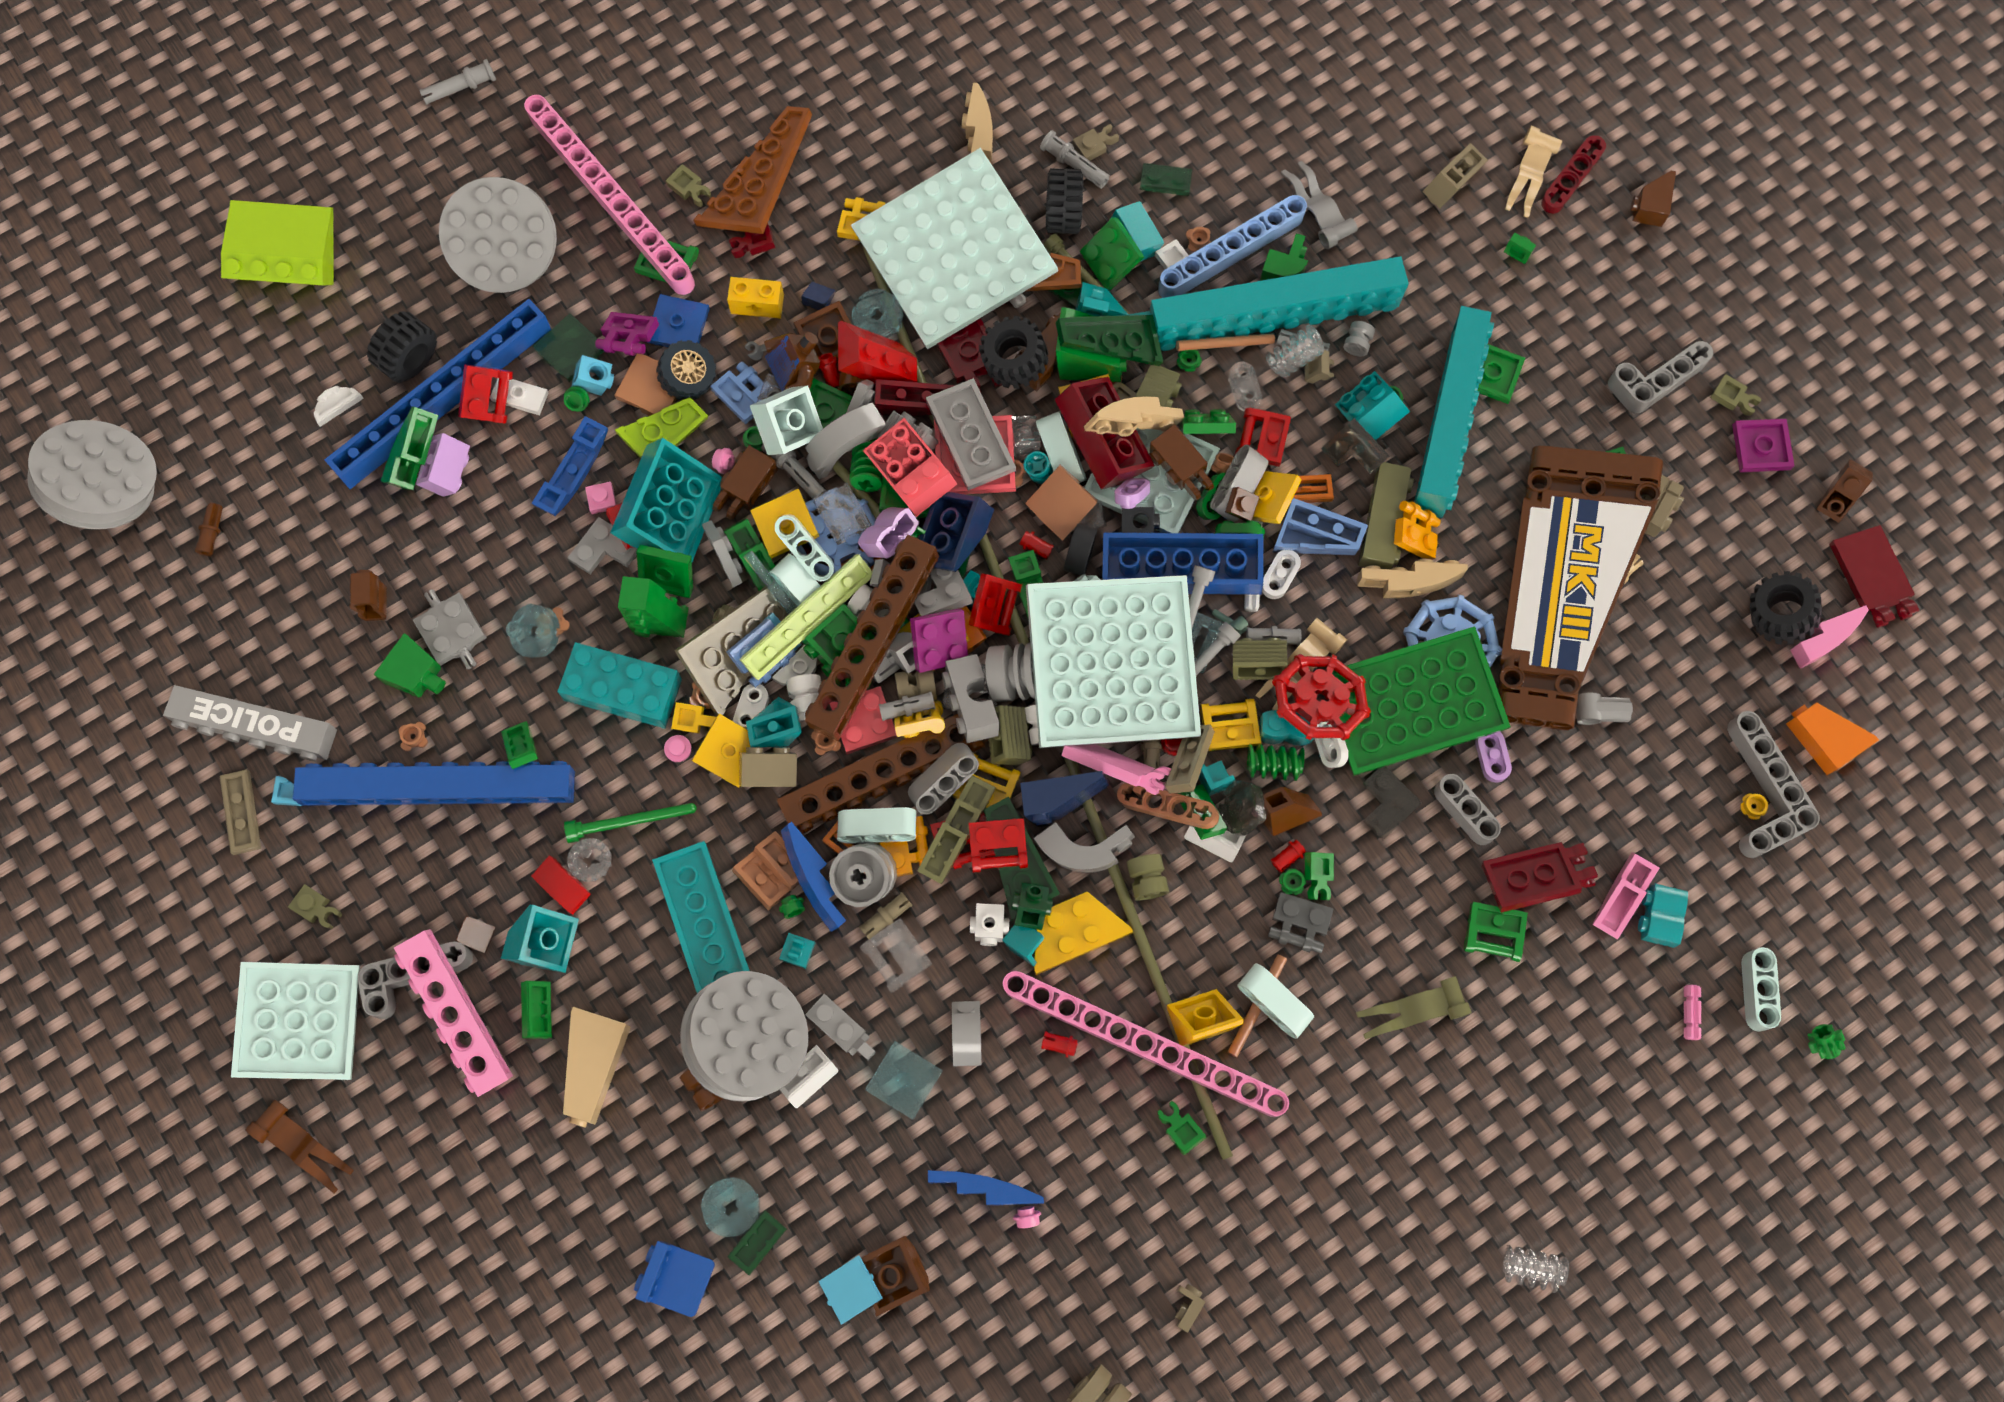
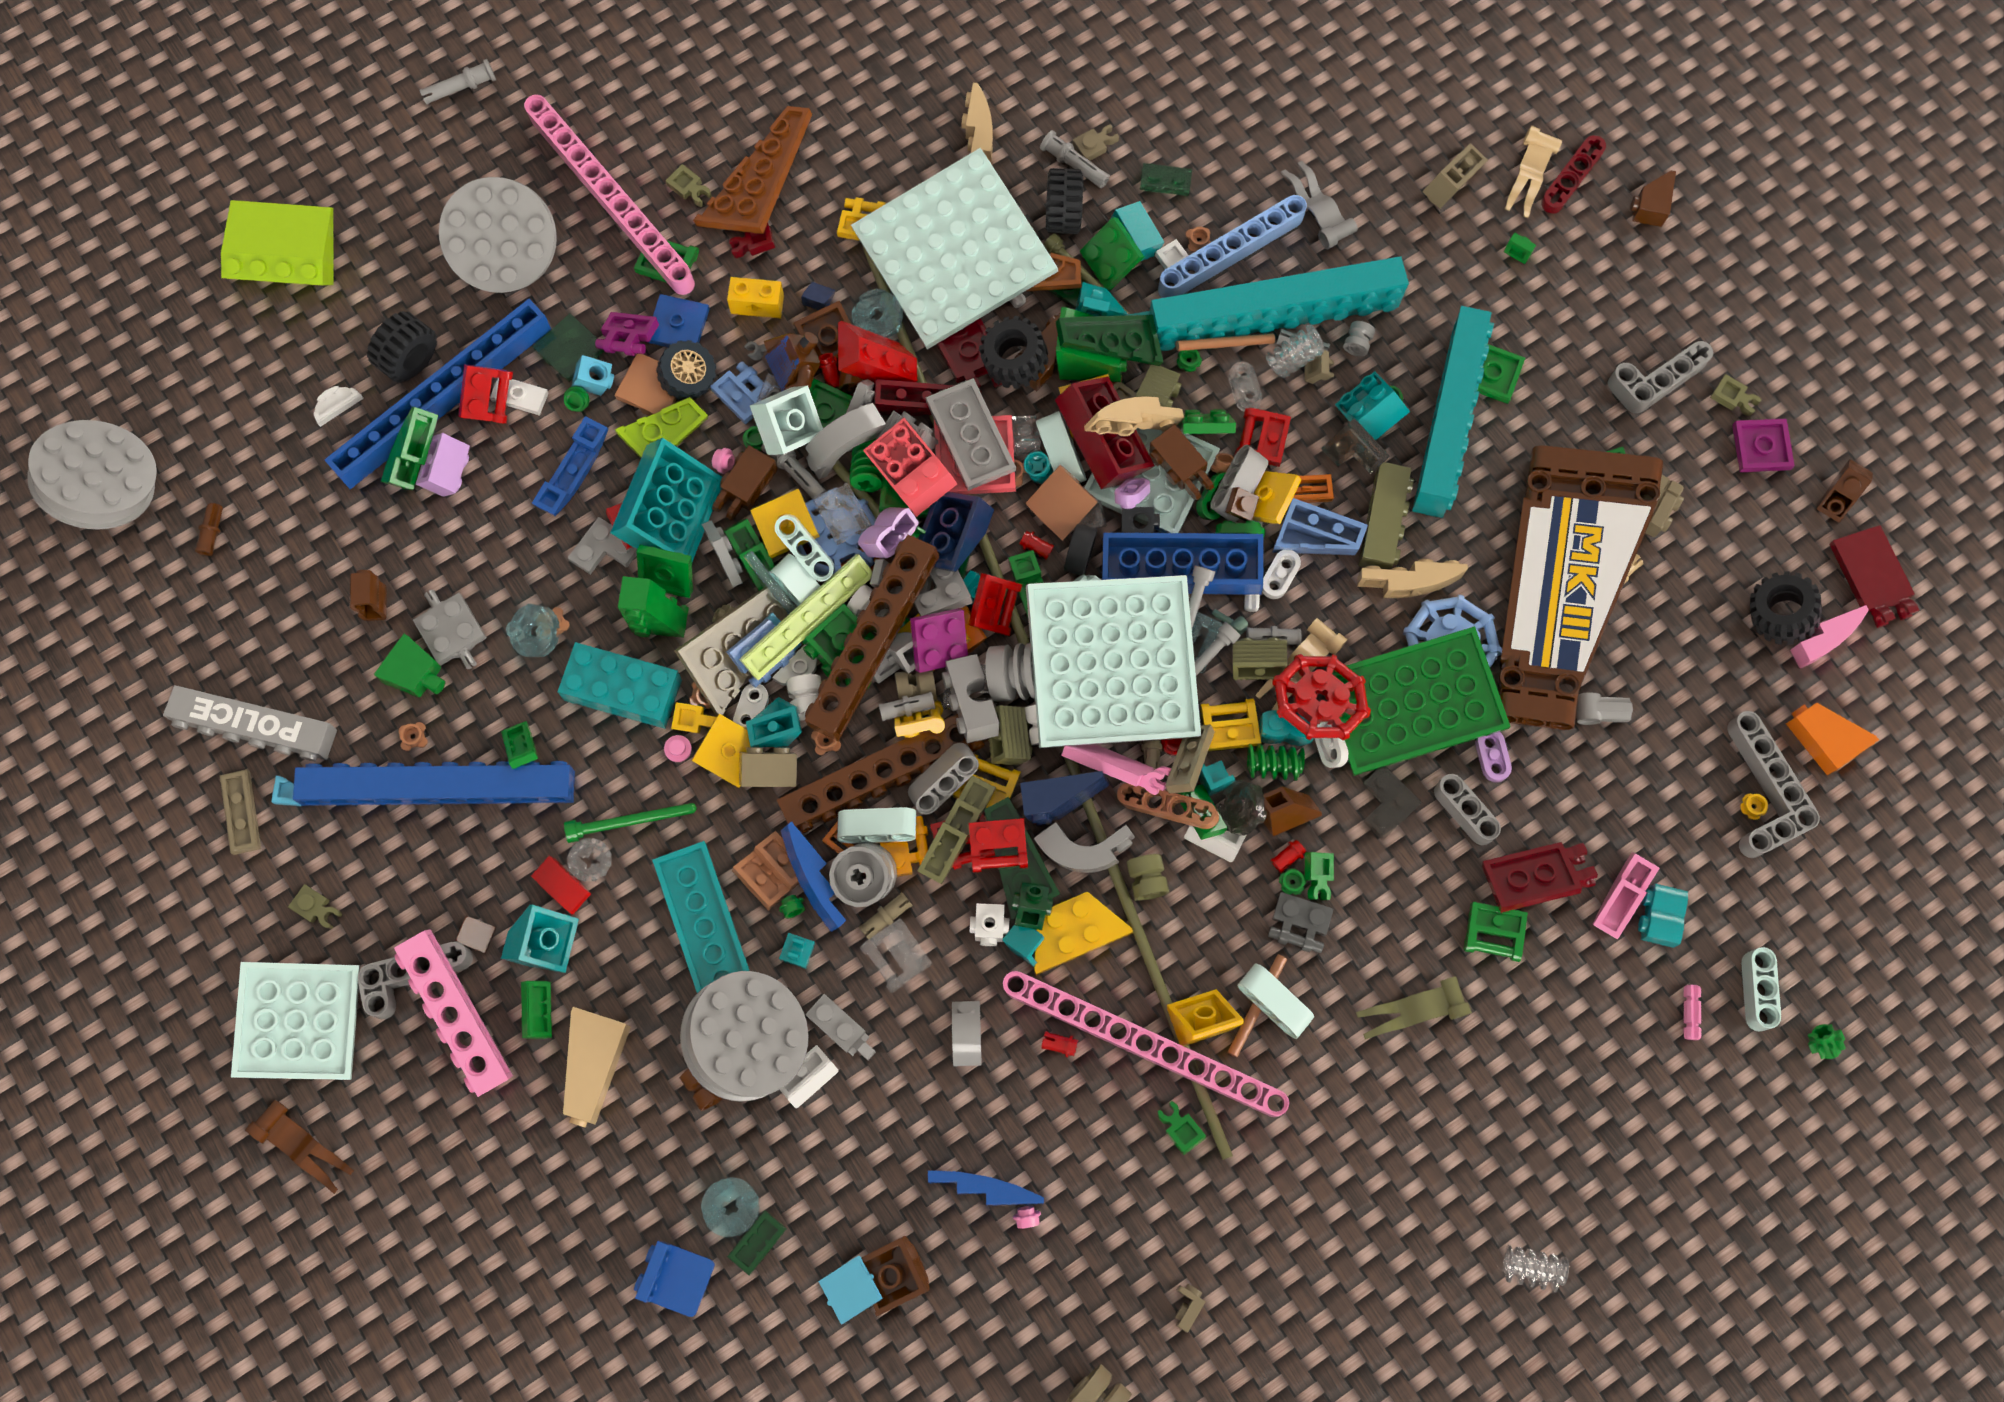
(600, 497): bright pink plate -> none
(866, 724): coral plate -> none
(903, 1080): clear light blue plate -> none
(1282, 264): green brick -> none
(1416, 537): light orange plate -> none

